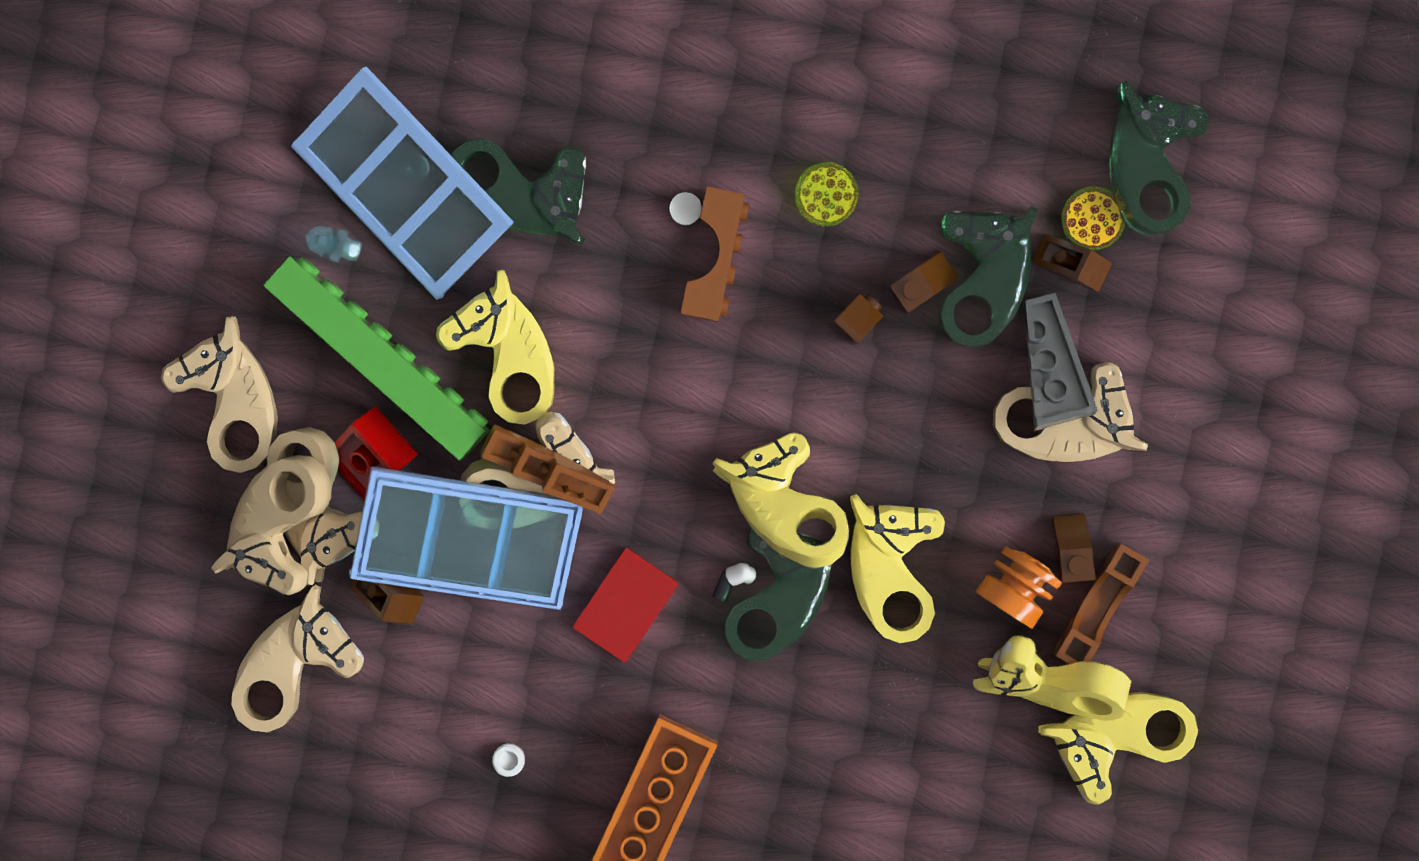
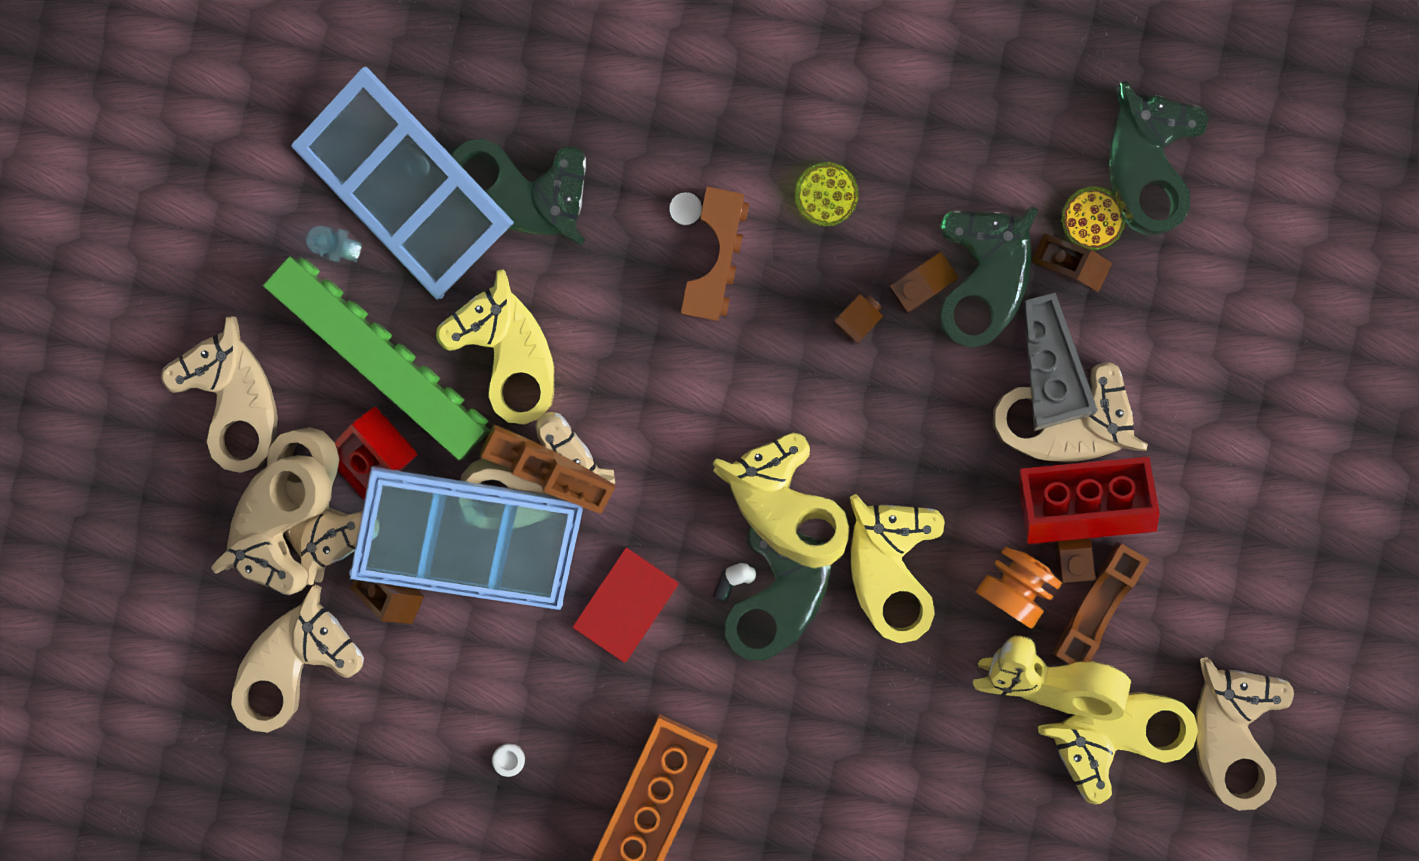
(1088, 500): none -> red brick
(1223, 713): none -> tan animal

